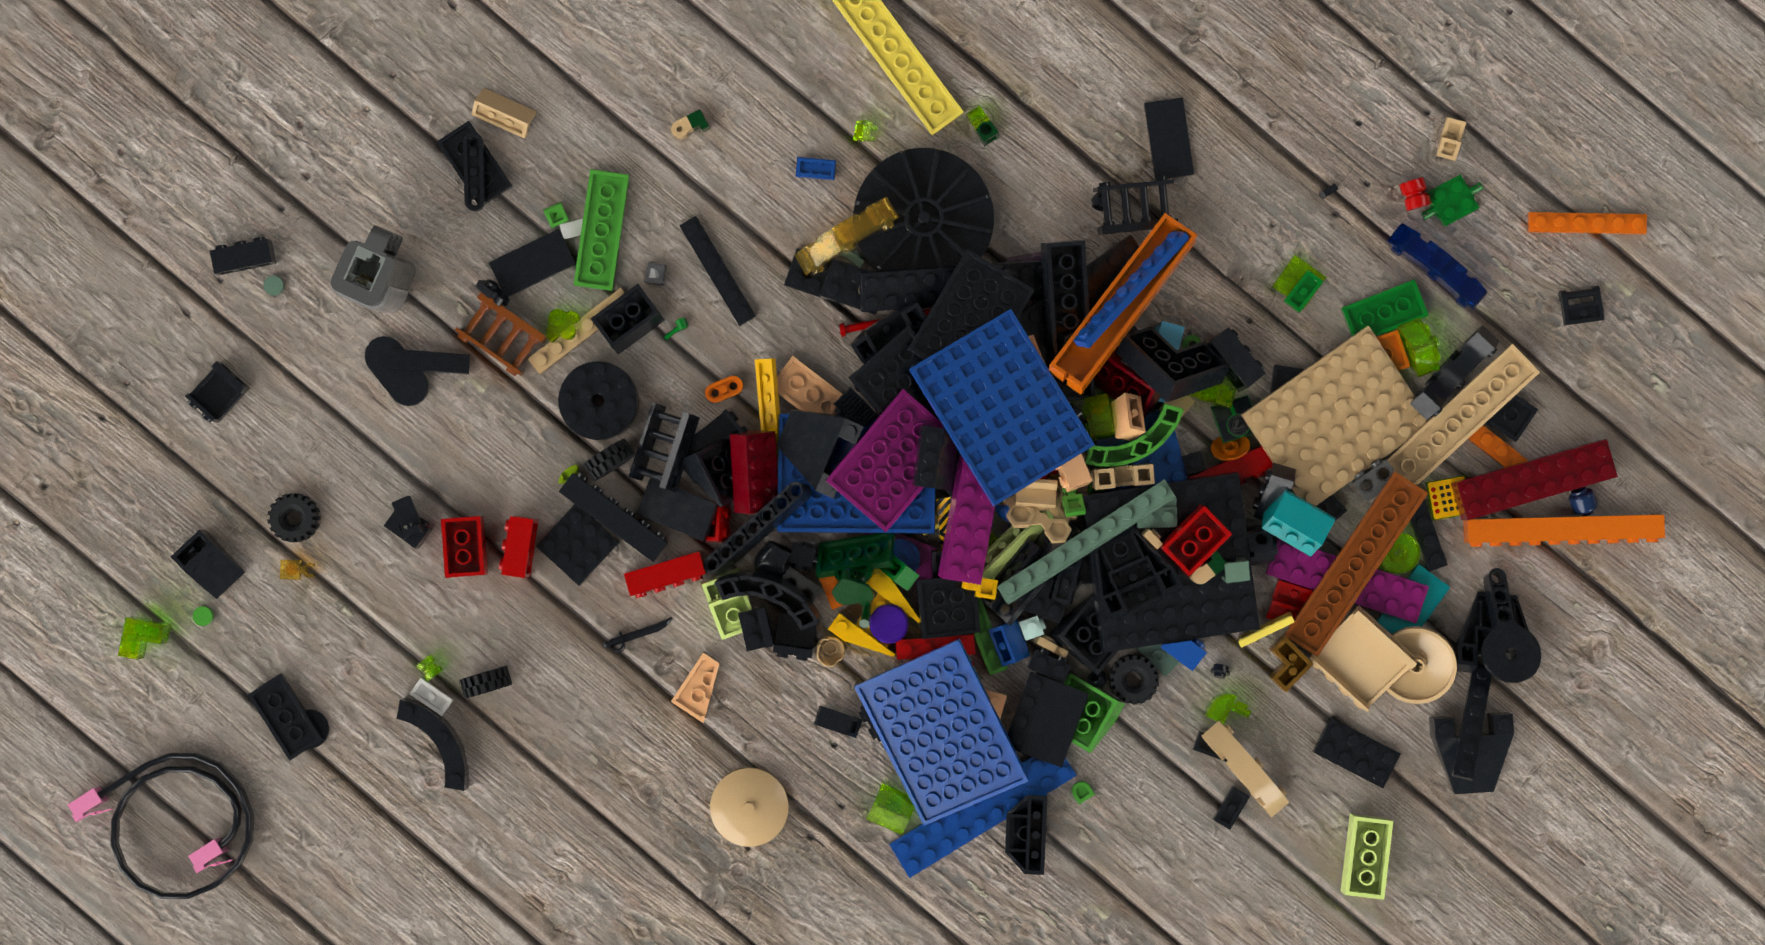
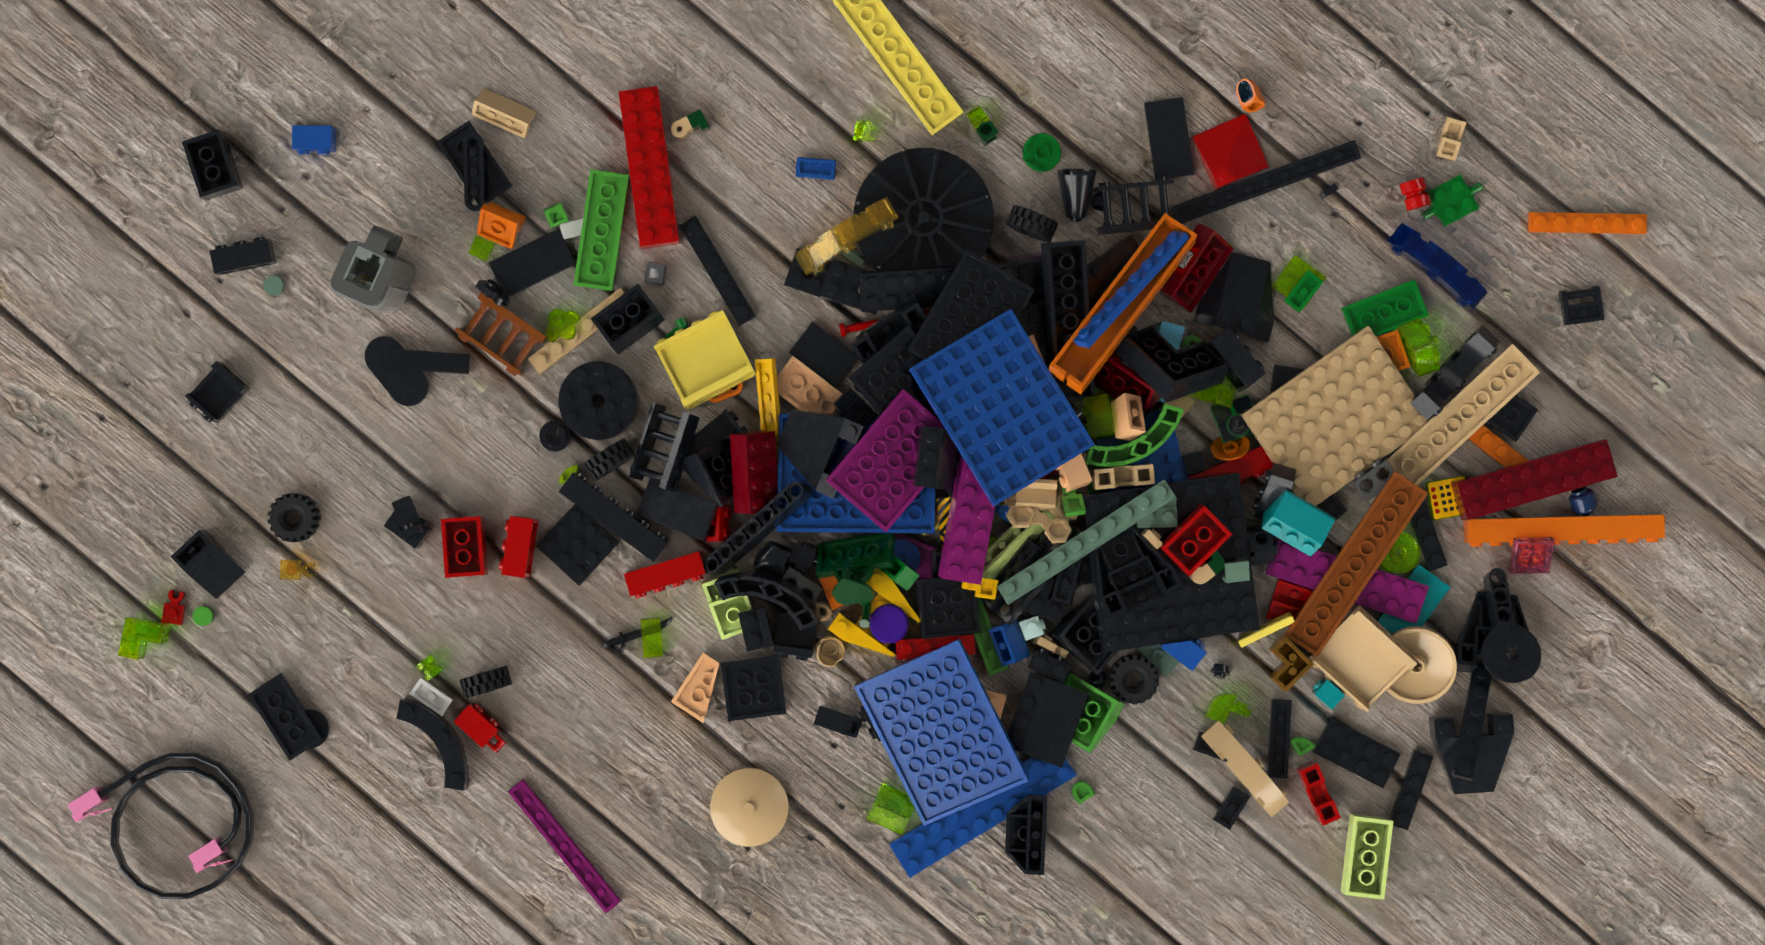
(173, 611): none -> red plate
(212, 164): none -> black brick
(313, 139): none -> blue brick
(480, 727): none -> red brick
(481, 248): none -> clear neon green tile
(499, 224): none -> orange bracket
(546, 439): none -> black gear
(564, 846): none -> magenta tile
(649, 167): none -> red brick
(651, 637): none -> clear neon green tile
(704, 359): none -> light yellow panel
(753, 688): none -> black plate
(824, 354): none -> black tile
(828, 610): none -> tan plate
(1031, 223): none -> black tyre
(1041, 152): none -> green tile
(1076, 191): none -> black cone
(1197, 268): none -> dark red slope
(1230, 152): none -> red slope
(1239, 298): none -> black wedge
(1249, 95): none -> orange rock
(1266, 182): none -> black plate
(1279, 738): none -> black plate
(1301, 745): none -> bright green tile
(1315, 788): none -> red arch
(1327, 693): none -> teal brick
(1410, 789): none -> black plate
(1531, 555): none -> clear pink tile

